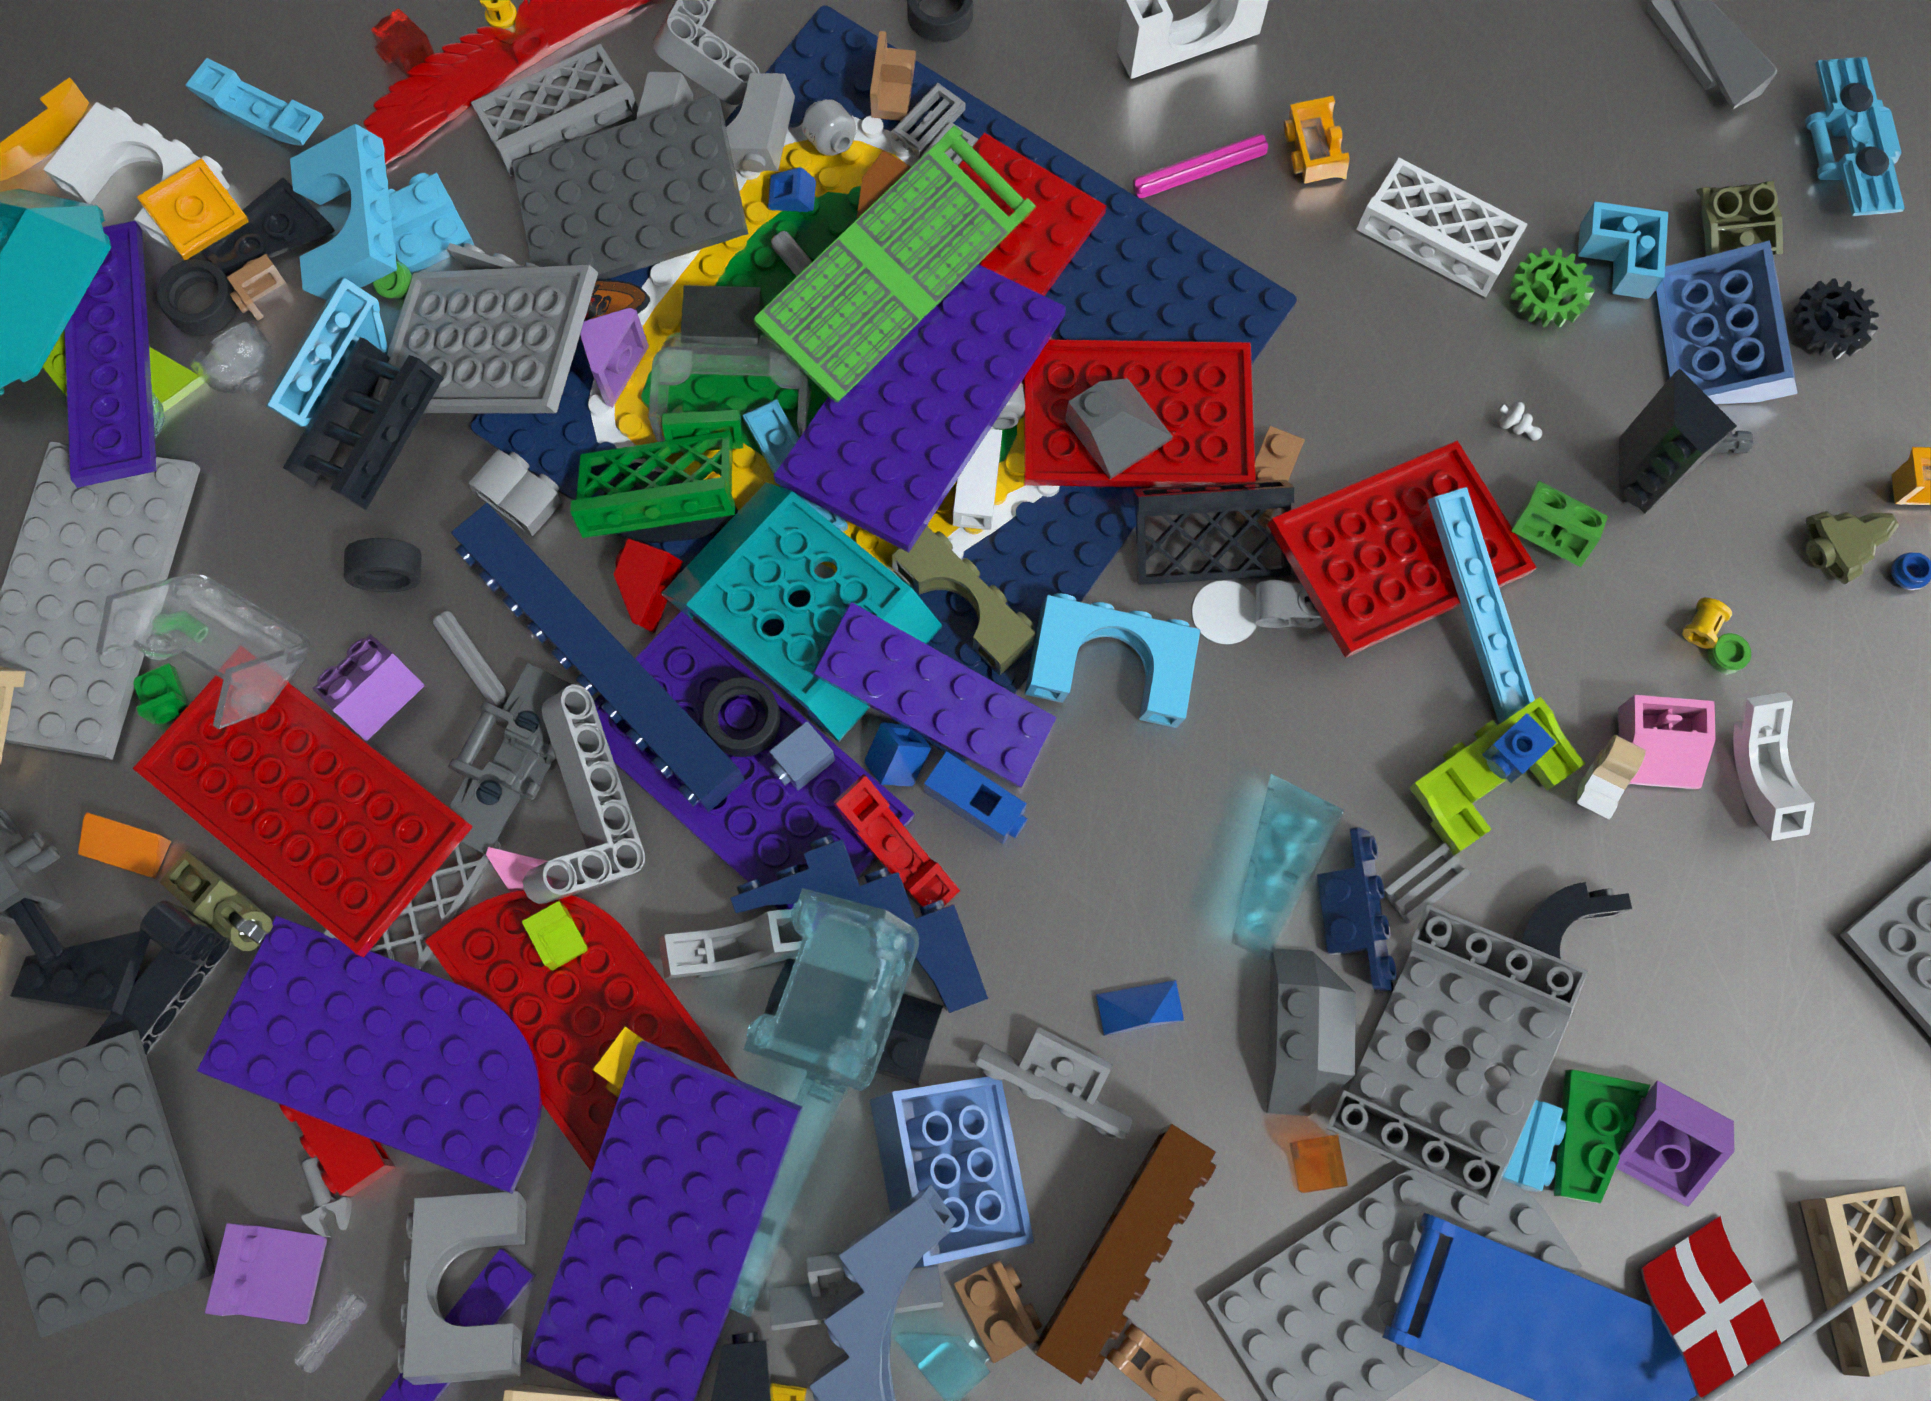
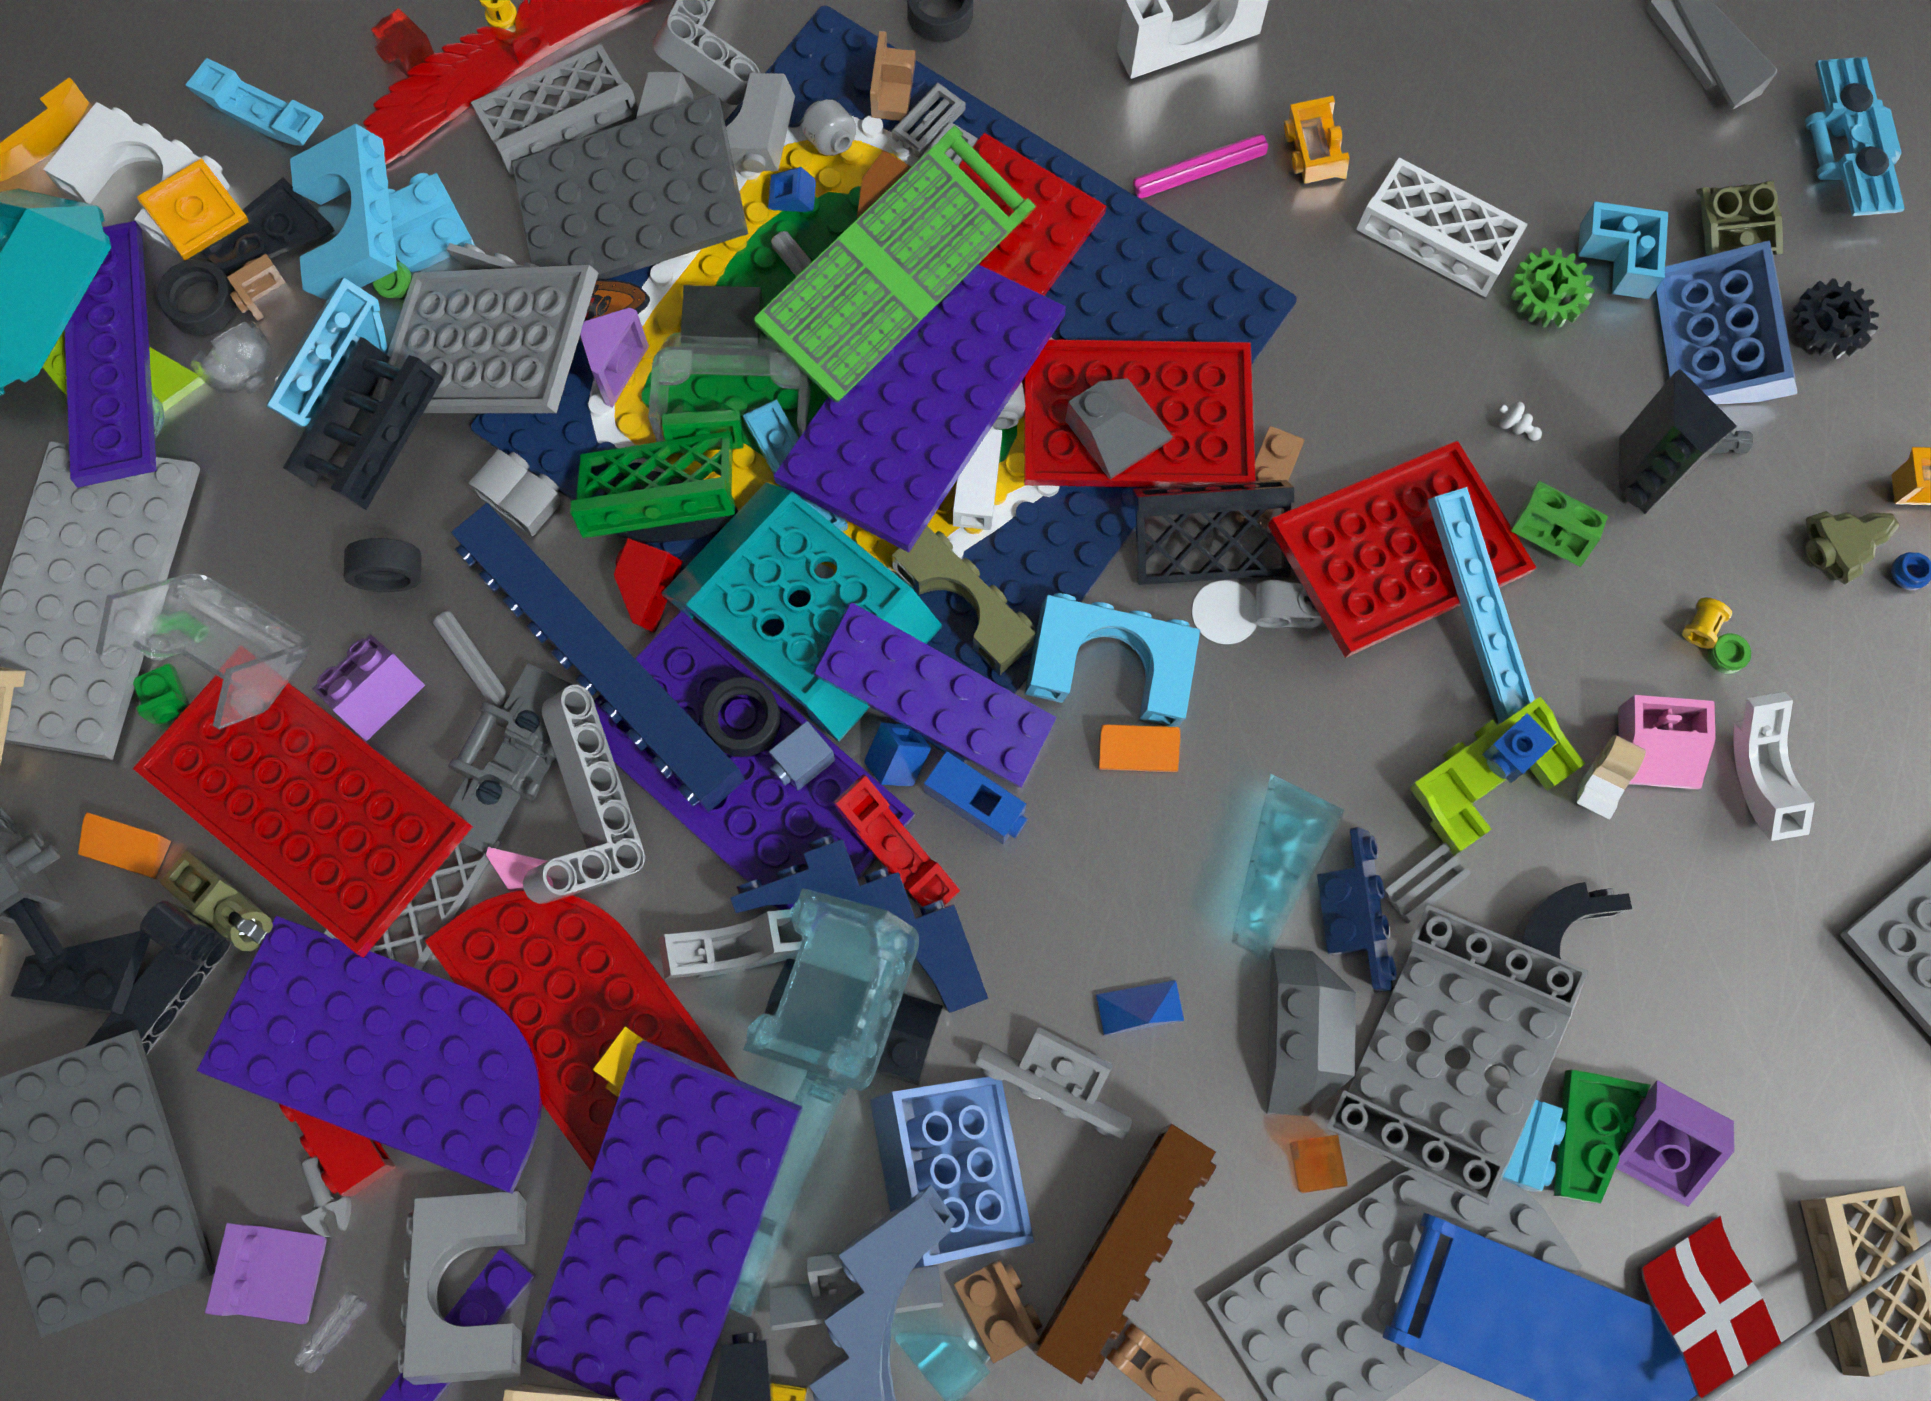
(555, 935): lime panel -> none
(1139, 748): none -> orange slope

